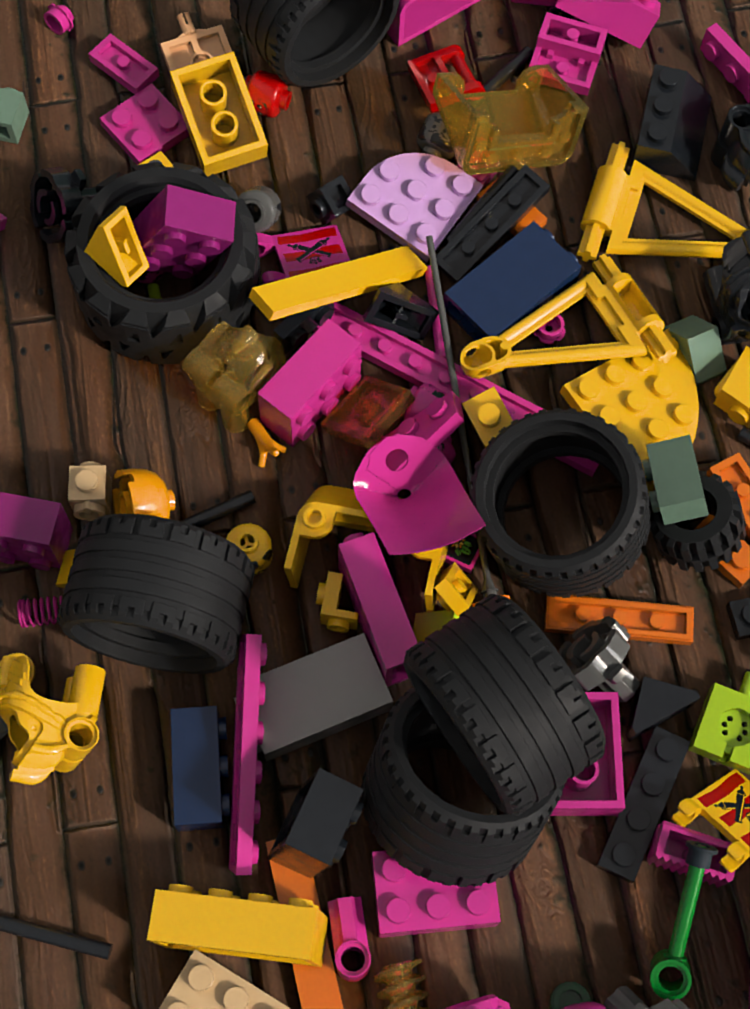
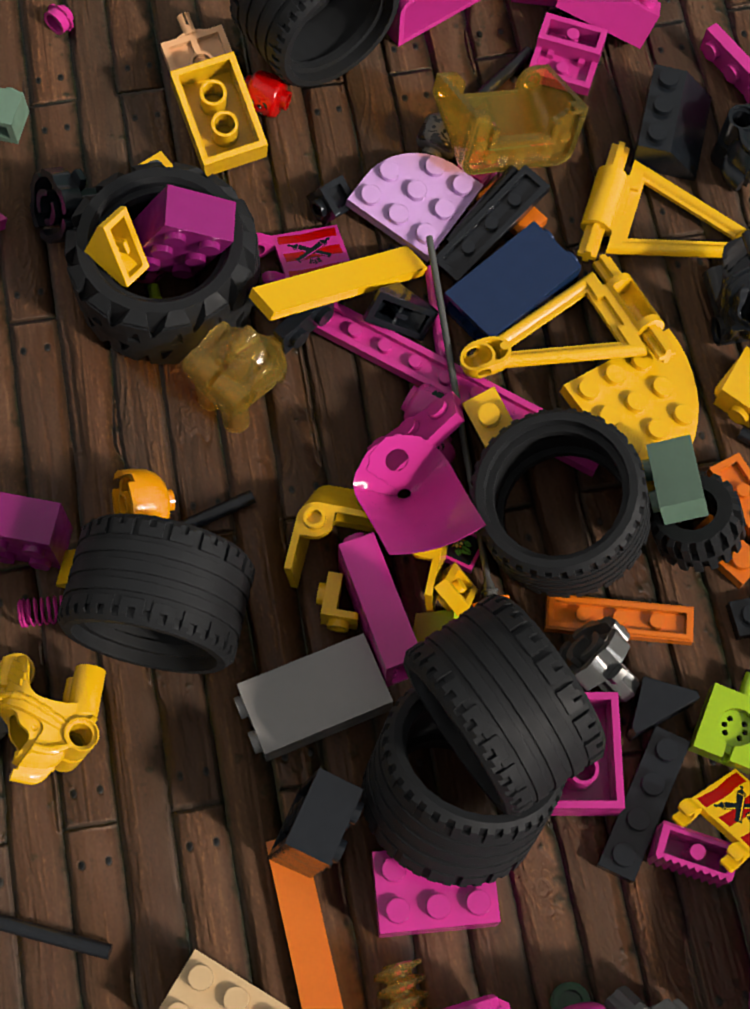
(90, 490): tan brick -> none
(123, 64): dark pink plate -> none
(145, 124): dark pink plate -> none
(199, 768): dark blue brick -> none
(237, 926): yellow piece -> none
(246, 768): dark pink plate -> none
(254, 543): yellow head -> none
(264, 441): light orange bar -> none
(268, 203): dark grey head -> none
(310, 383): dark pink brick -> none
(349, 934): dark pink piece -> none
(368, 411): clear orange plate -> none
(425, 68): red plate -> none
(556, 334): dark pink plate -> none
(699, 859): green piece -> none
(700, 346): sand green slope -> none

